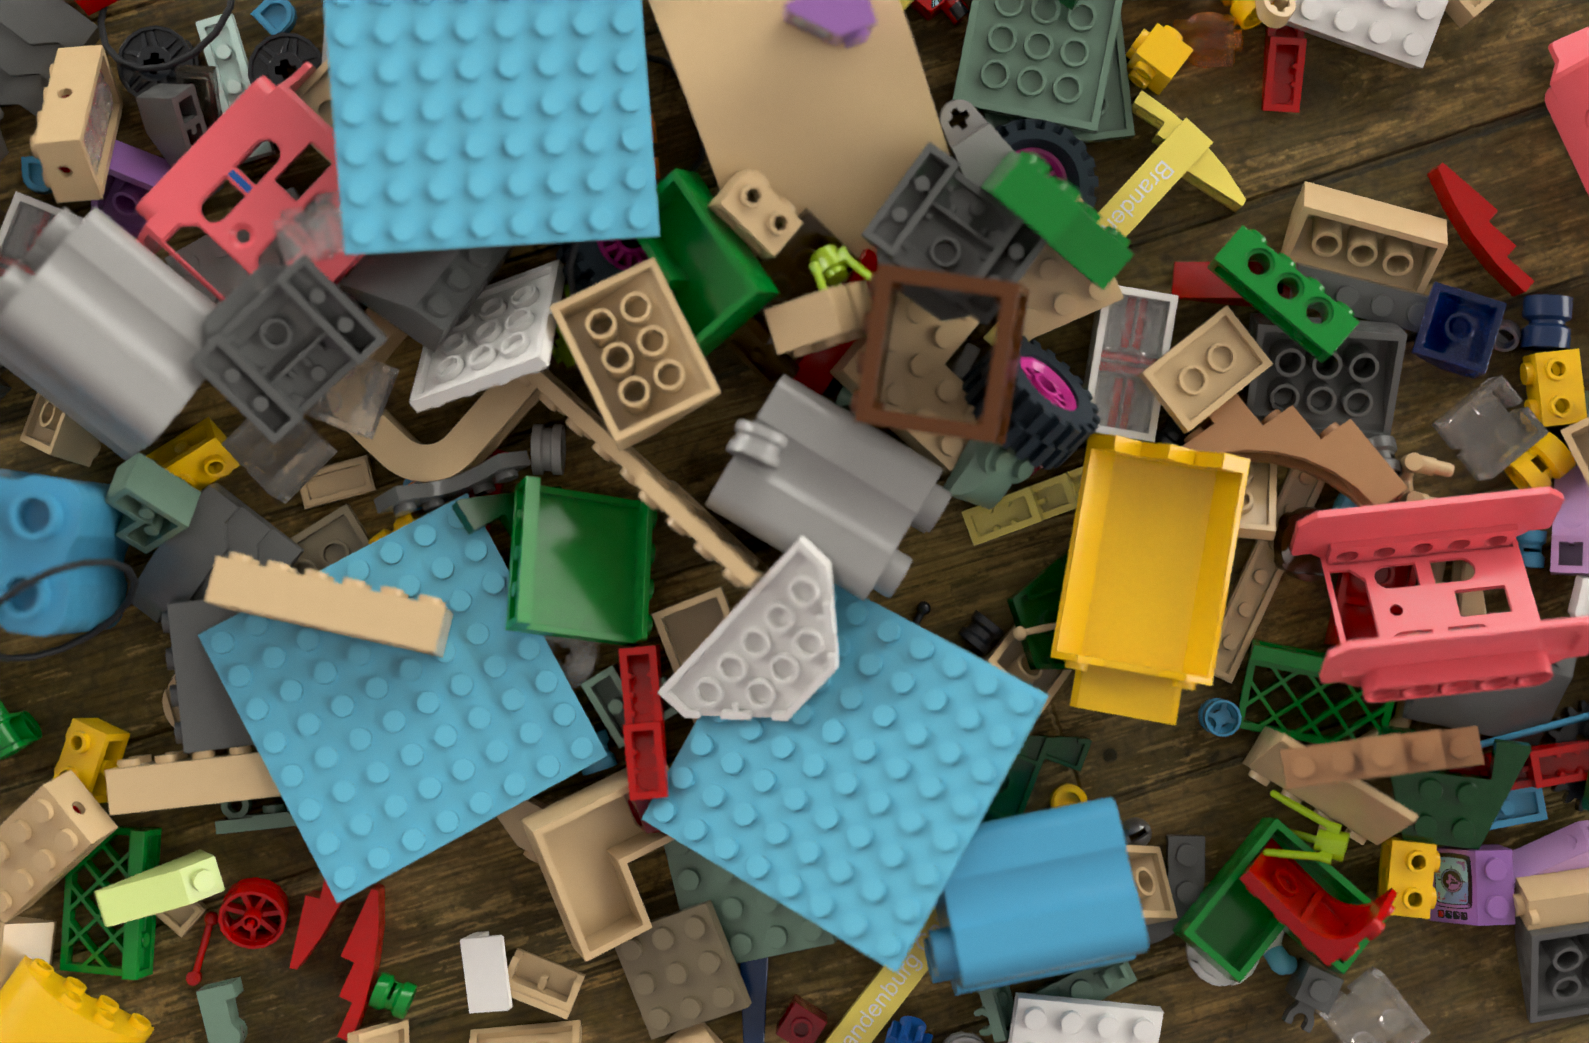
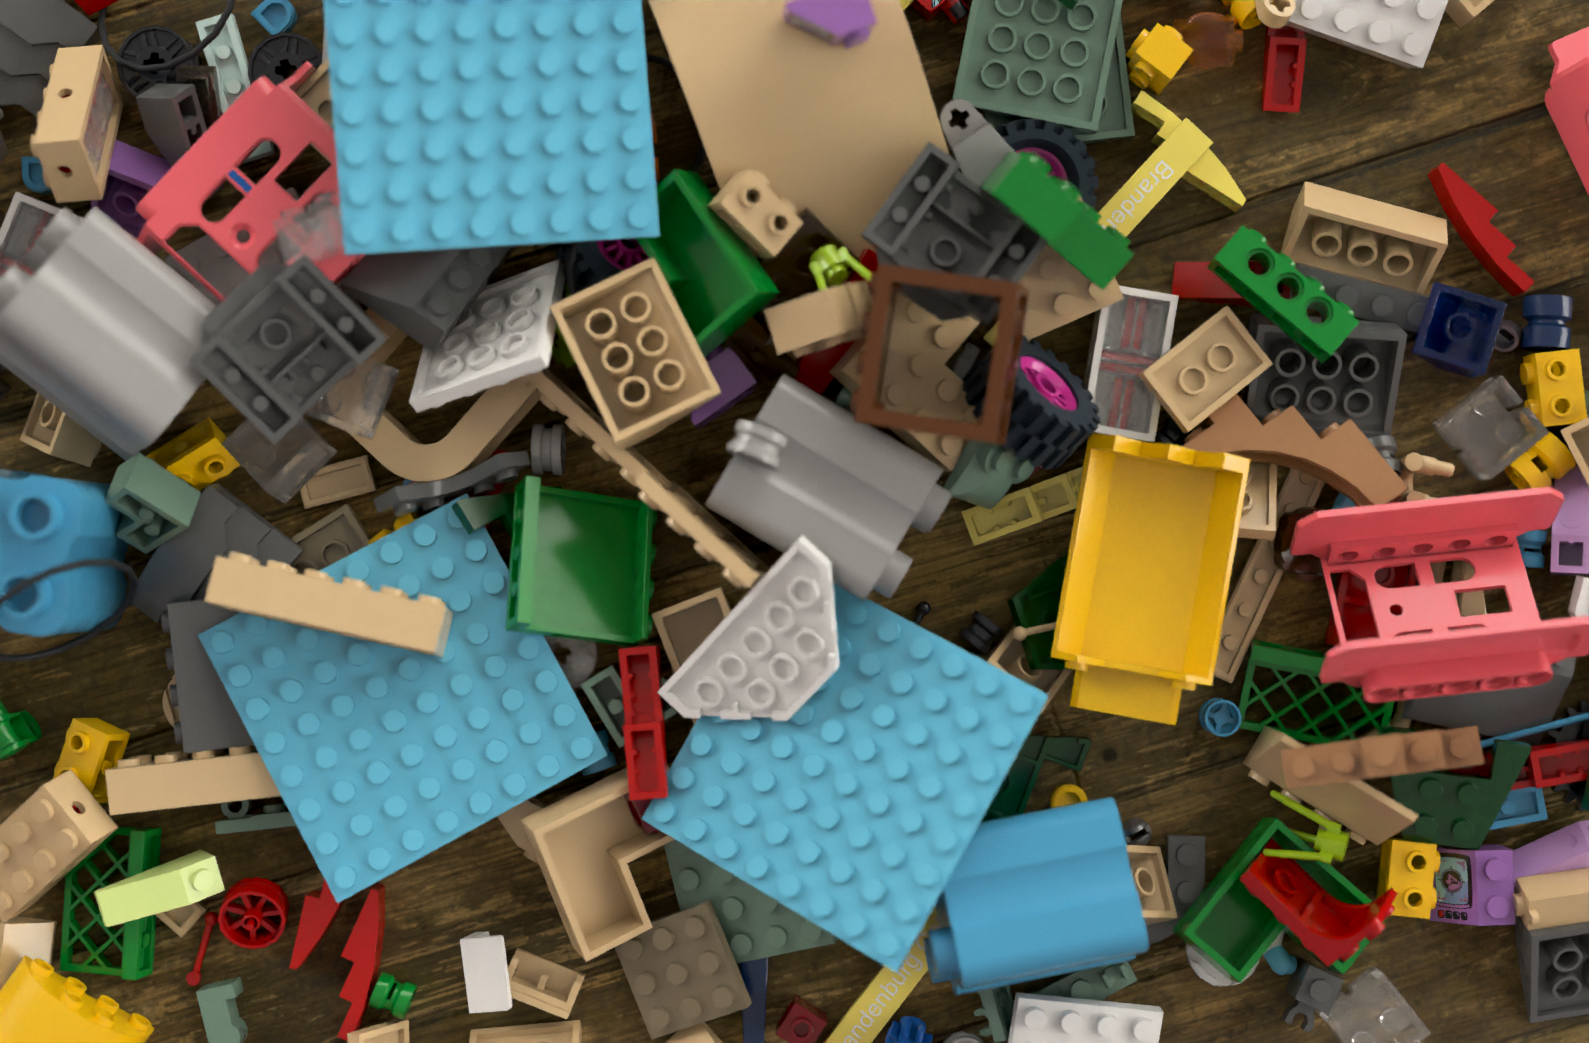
(733, 381): none -> medium lavender slope

